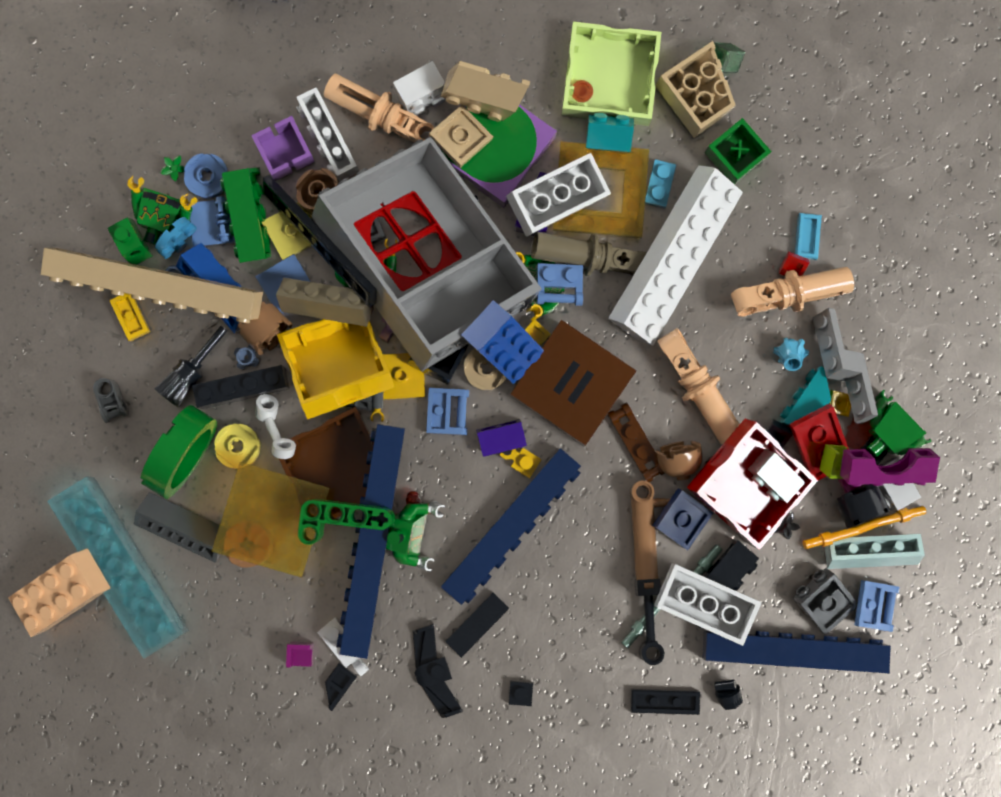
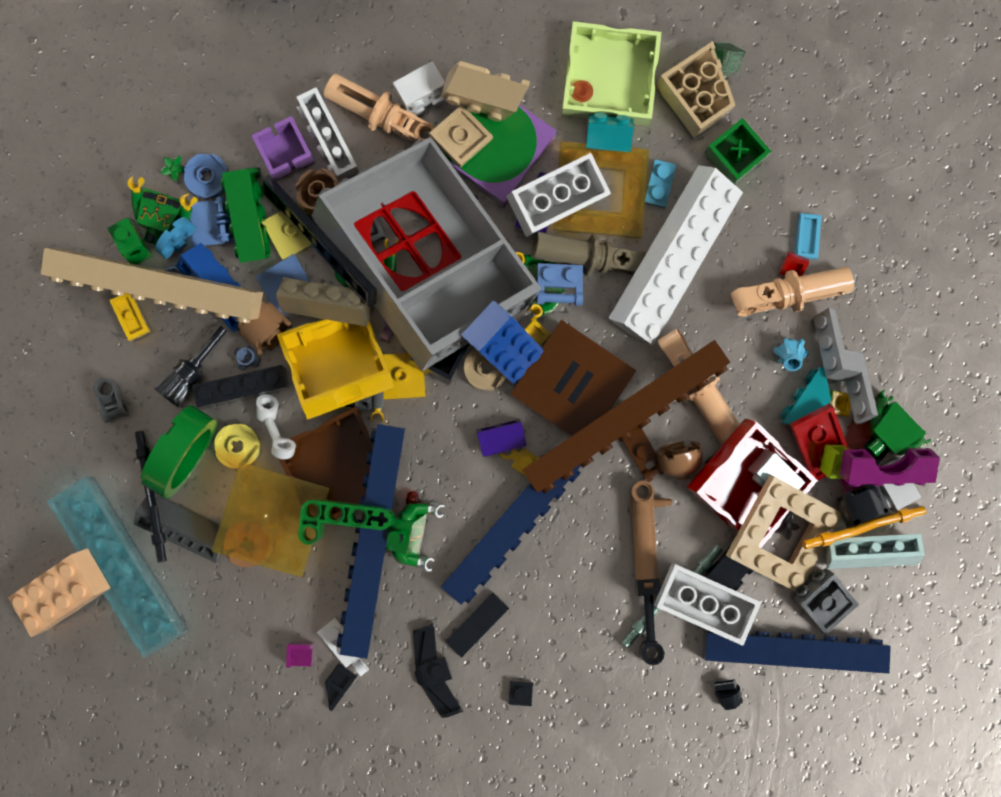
(158, 538): none -> black bar
(439, 411): medium blue plate -> none
(626, 416): none -> reddish brown brick
(665, 701): black tile -> none
(682, 519): dark blue plate -> none
(746, 544): none -> tan plate
(780, 432): black plate -> none
(871, 604): medium blue plate -> none

